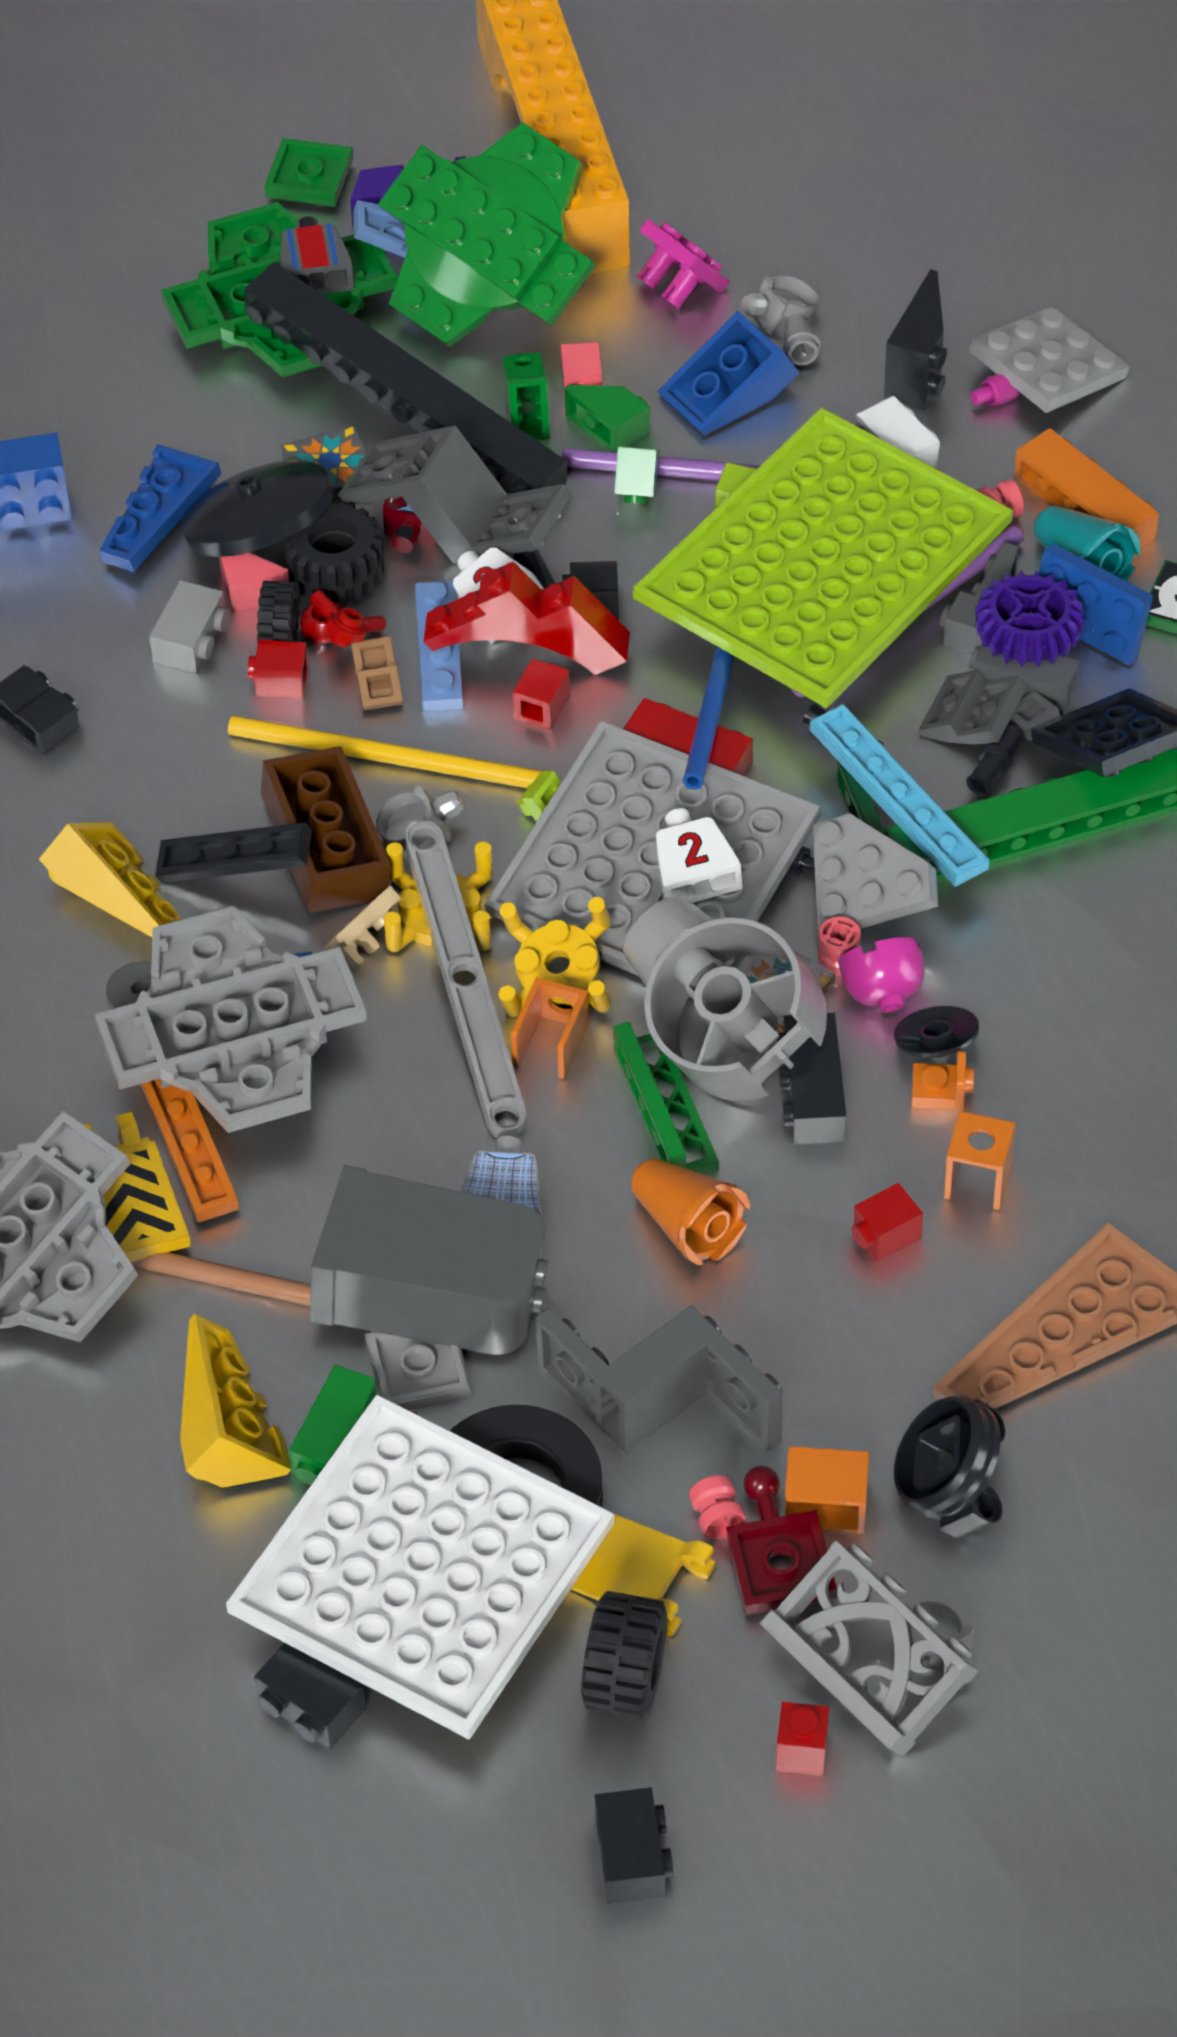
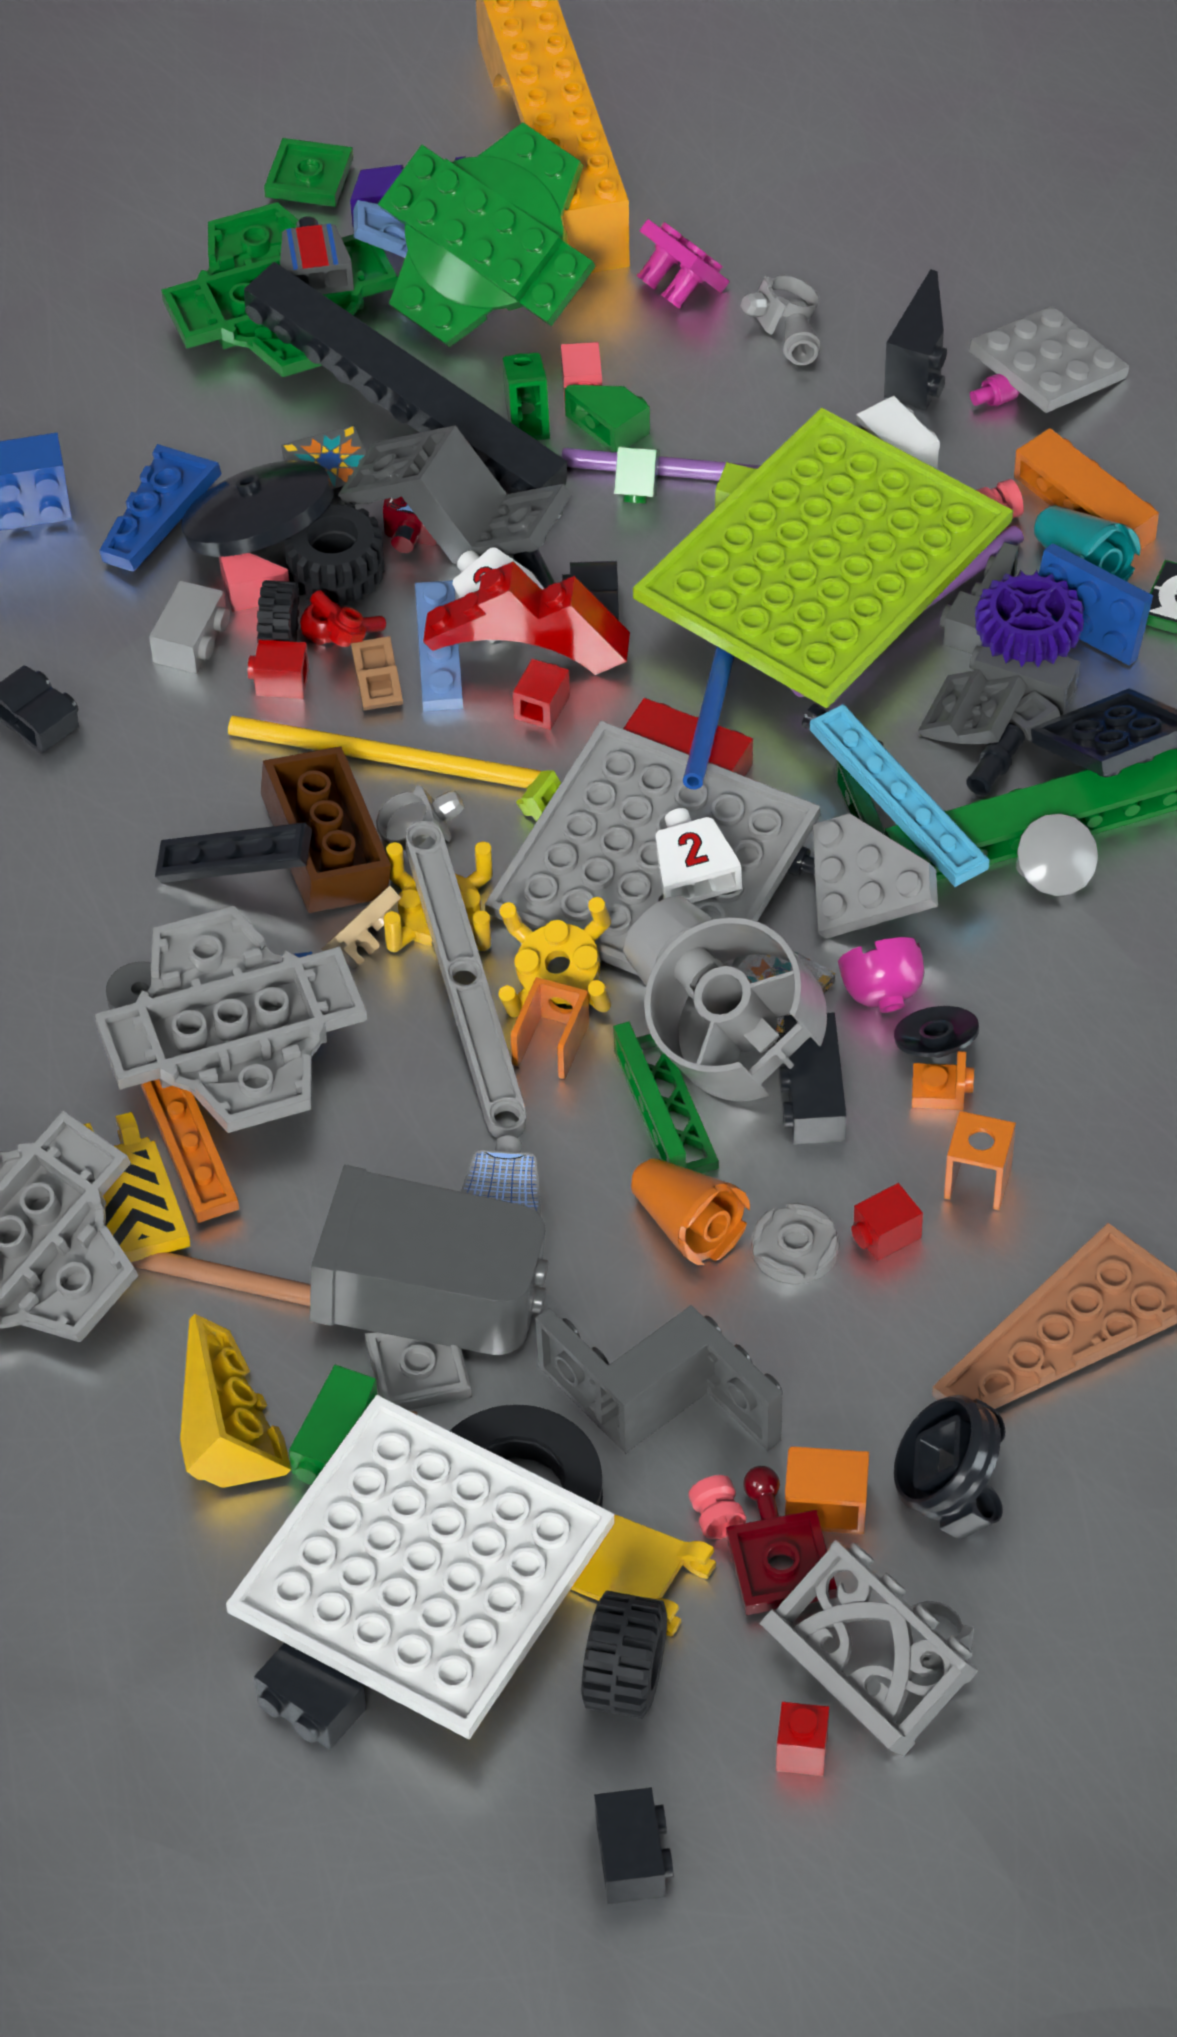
(105, 870): yellow wedge -> none
(729, 376): blue slope -> none
(786, 1253): none -> light grey tile
(836, 938): coral wheel -> none
(1057, 855): none -> light grey dish

